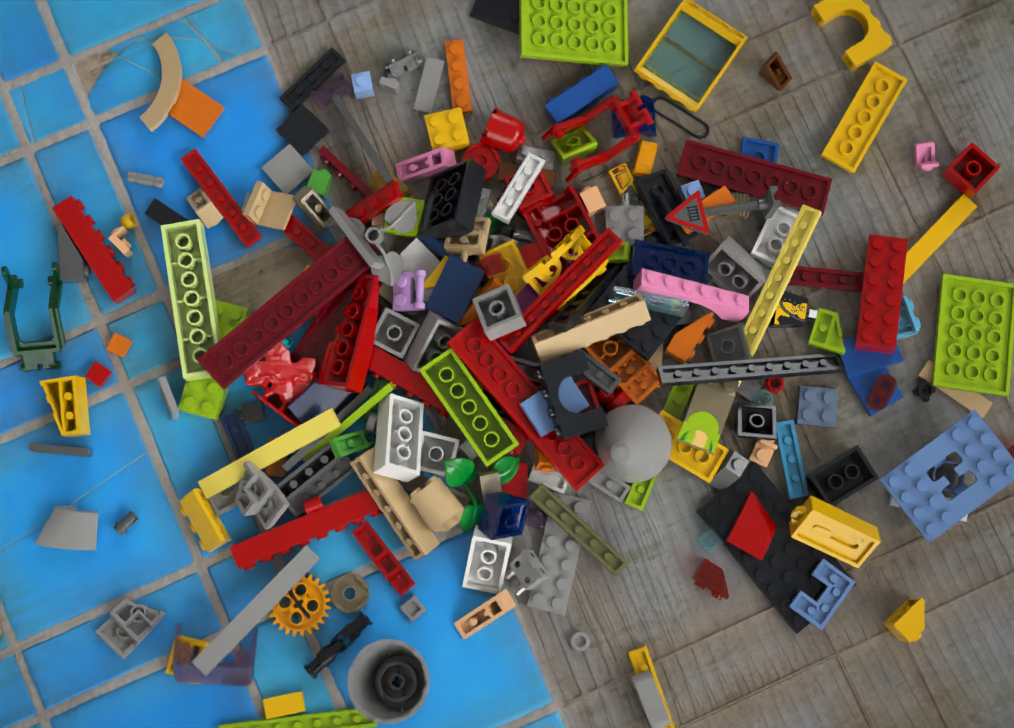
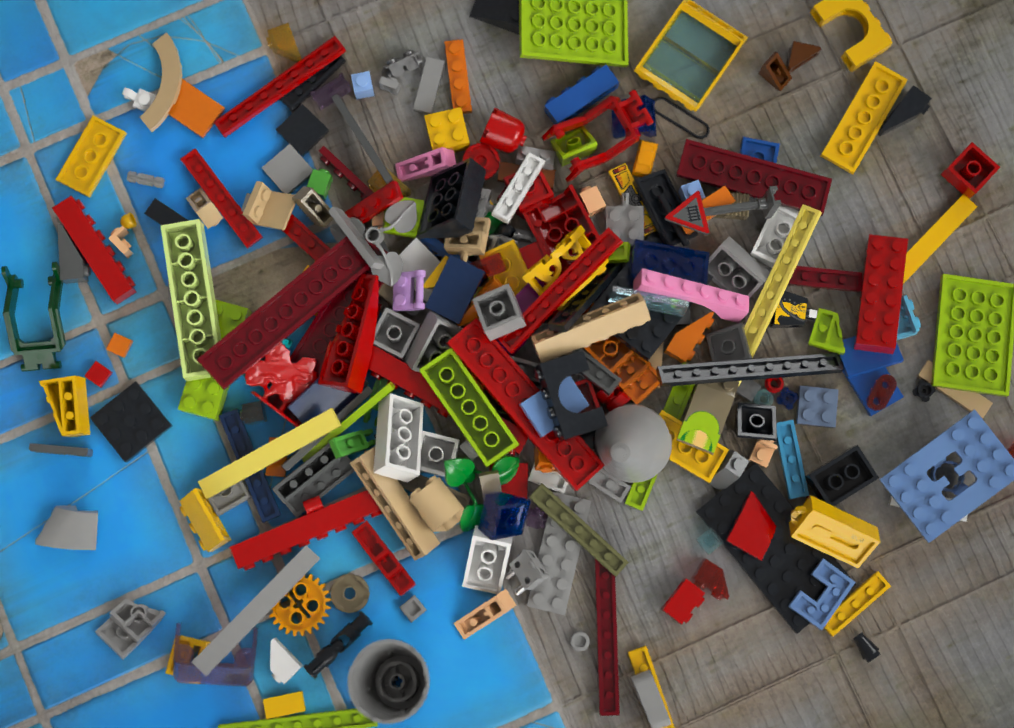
(91, 156): none -> yellow tile
(125, 523): dark grey pin -> none
(131, 421): none -> black plate
(142, 99): none -> white plate
(168, 398): light grey tile -> none
(260, 496): light grey slope -> none
(279, 86): none -> red tile
(282, 662): none -> white slope
(283, 42): none -> clear yellow slope
(372, 422): light grey tile -> none
(607, 641): none -> dark red plate
(683, 601): none -> red brick
(792, 398): none -> clear blue plate
(800, 54): none -> reddish brown slope
(857, 602): none -> yellow tile
(866, 647): none -> black cone
(908, 620): yellow slope -> none
(910, 107): none -> black slope
(925, 155): bright pink bracket -> none

